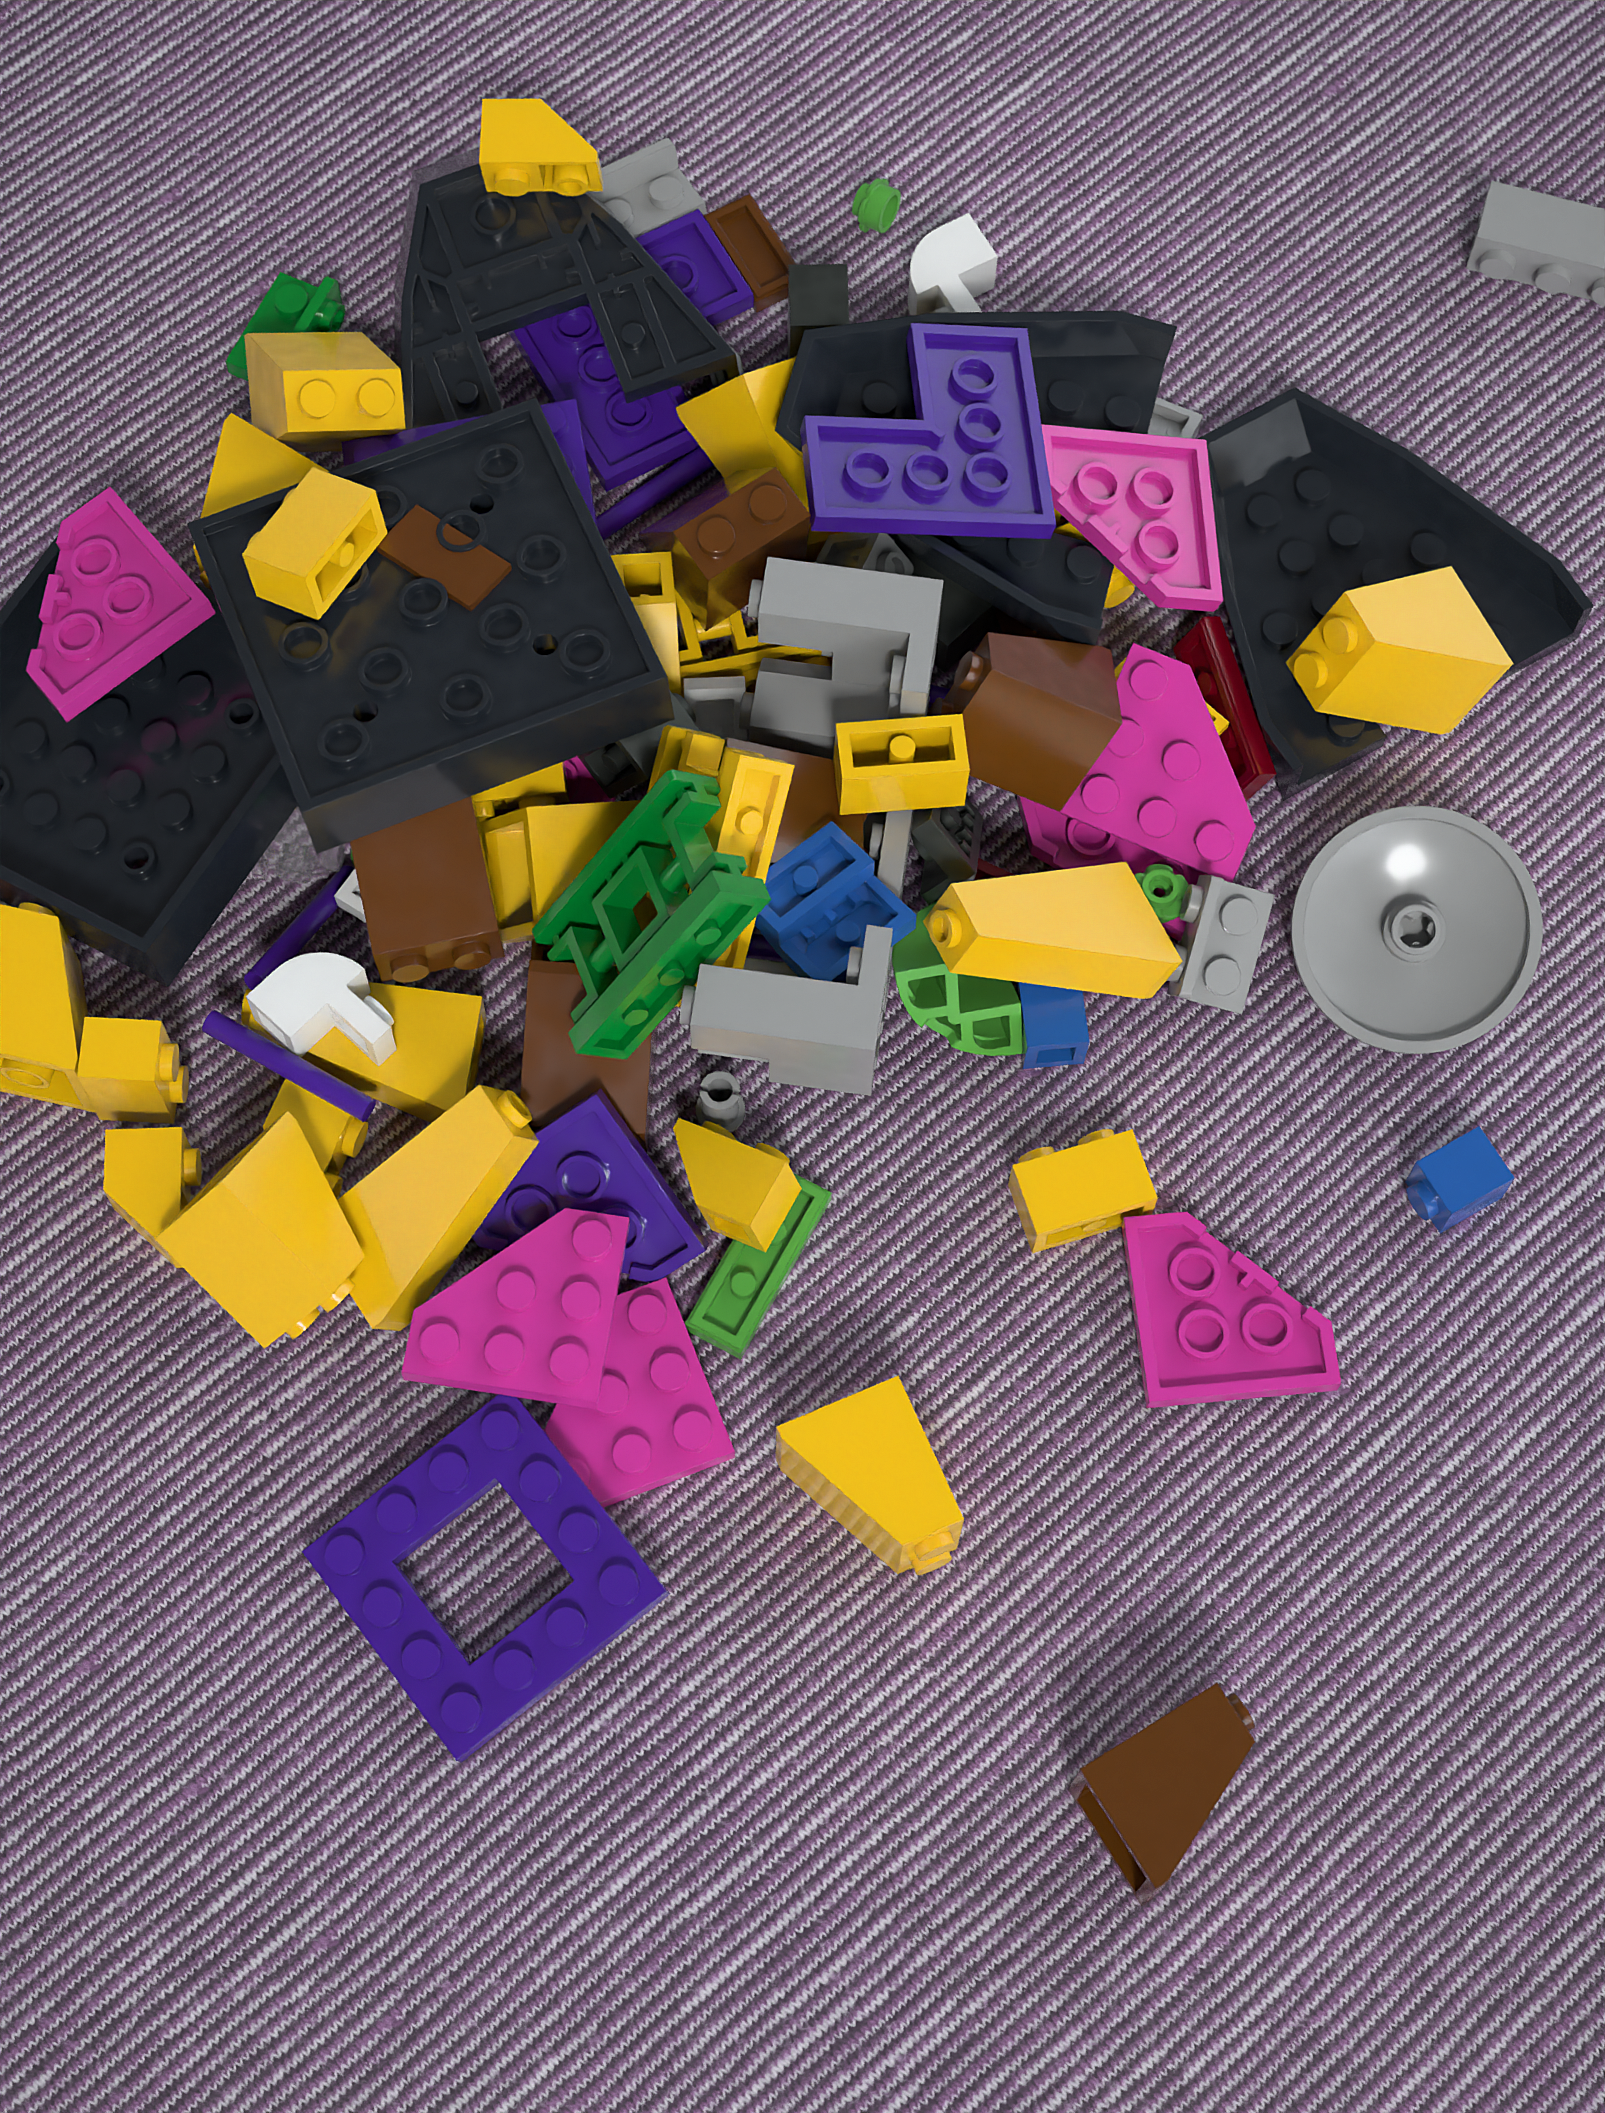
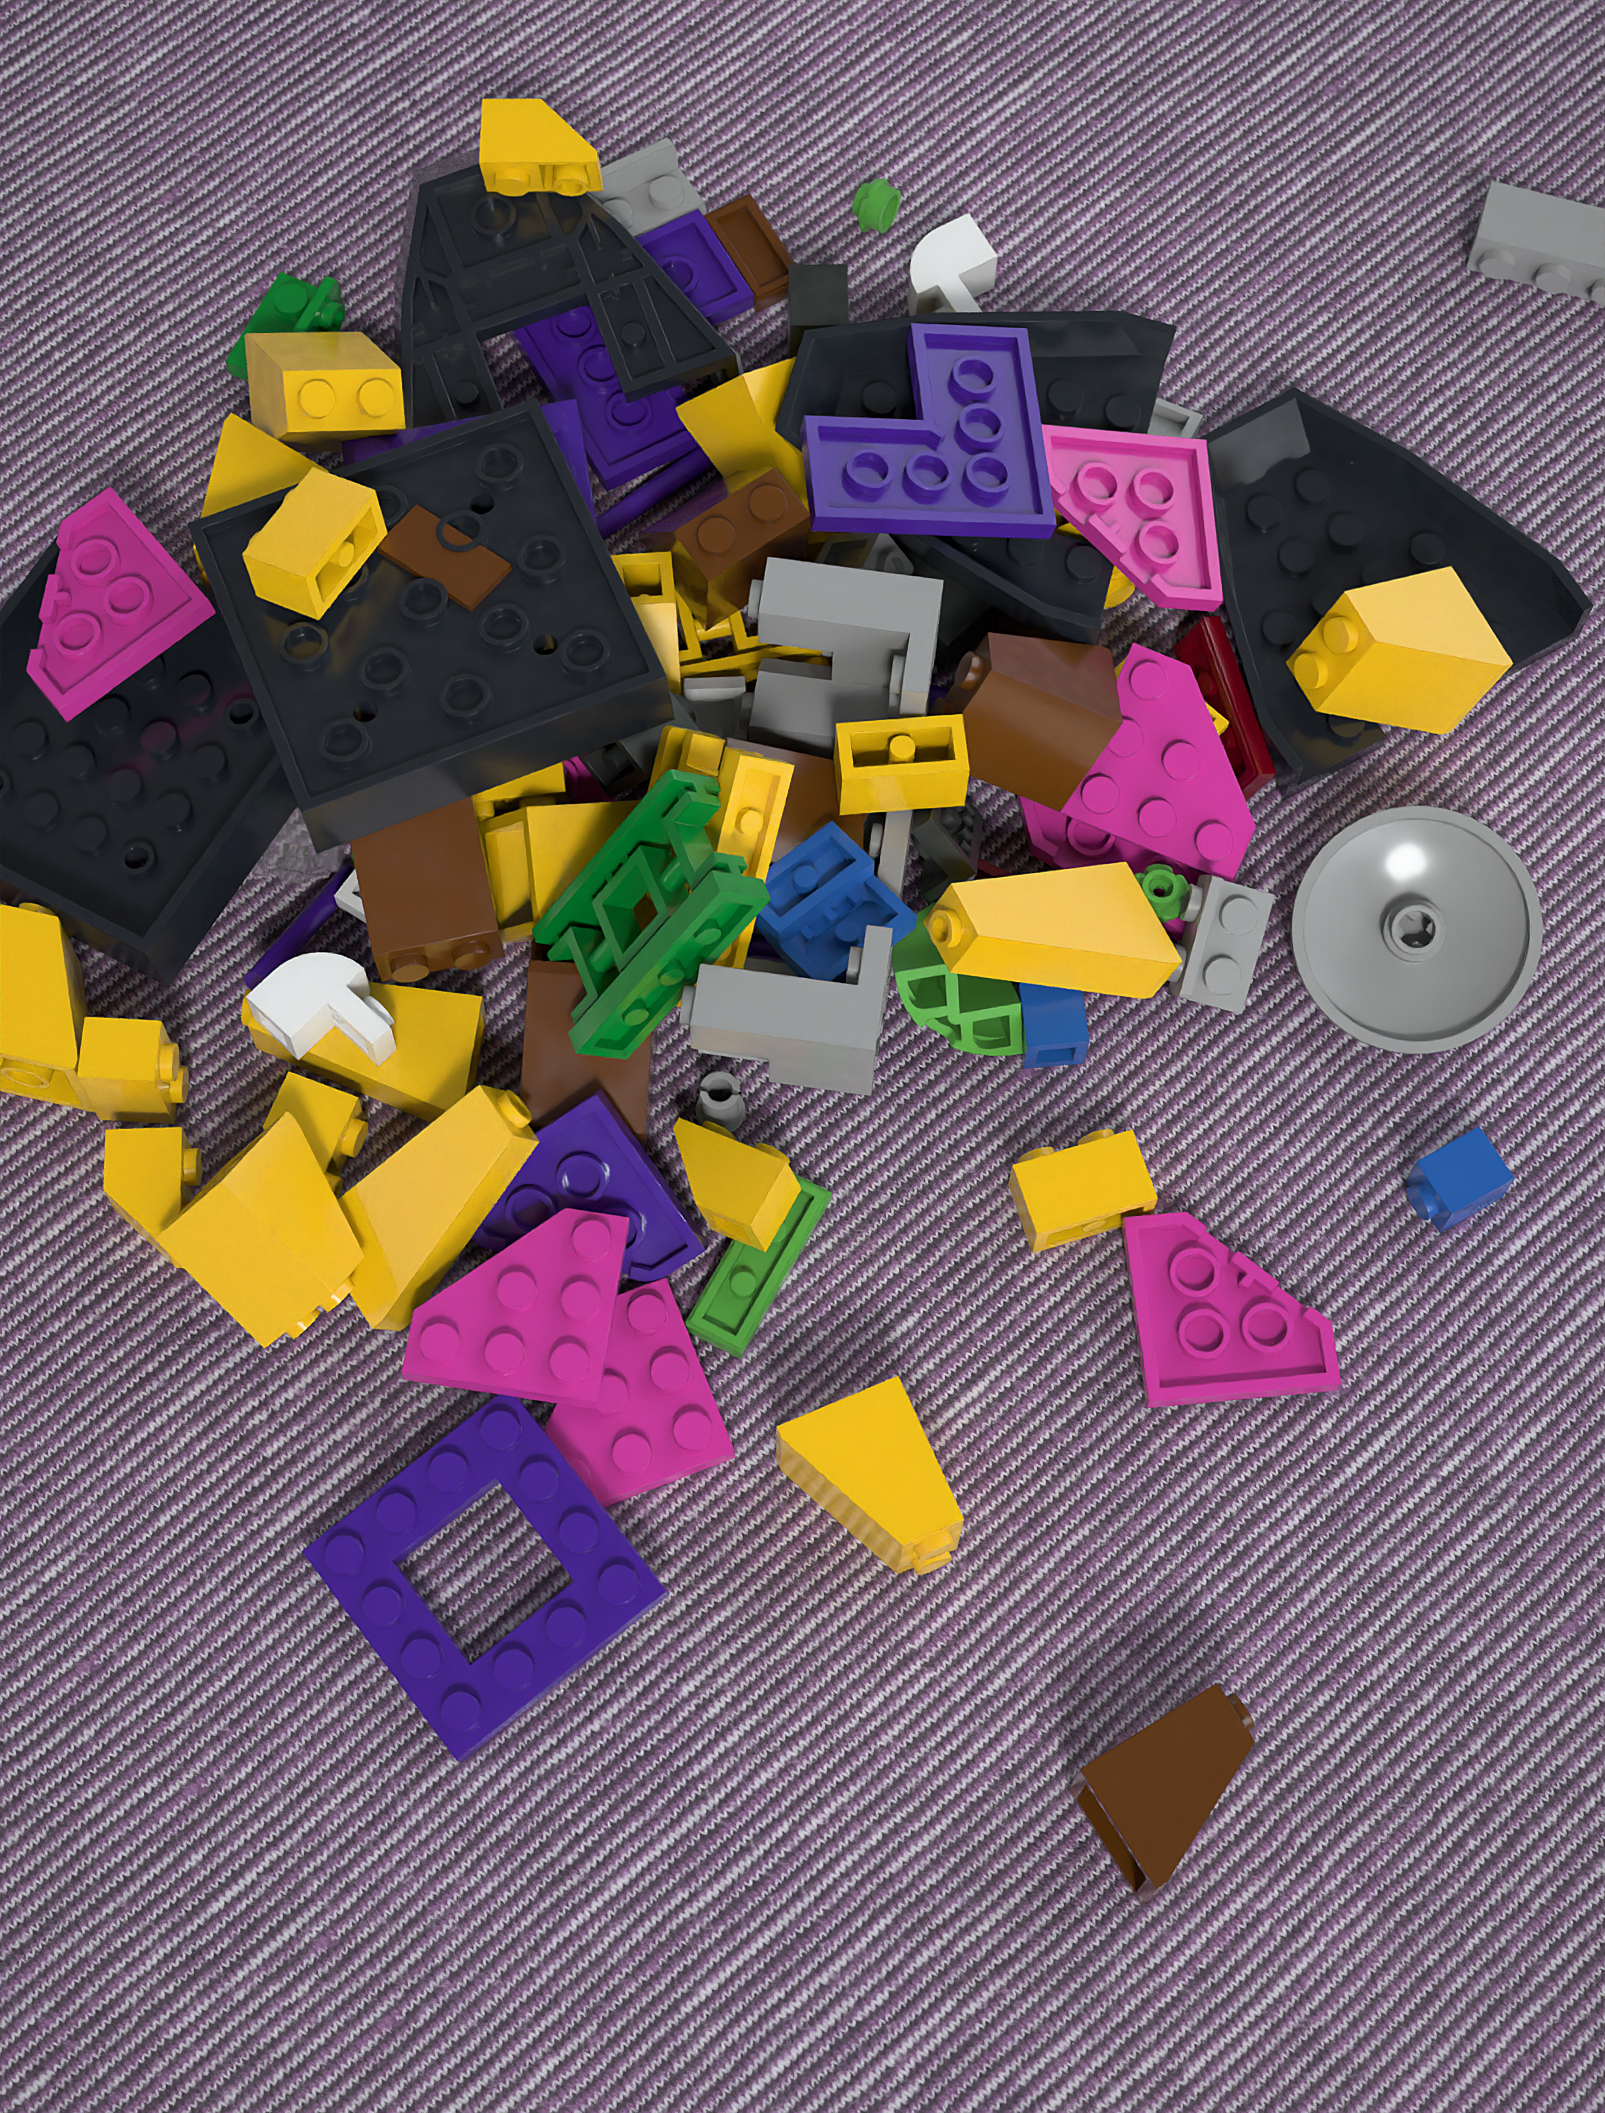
(289, 1065): dark purple bar -> none

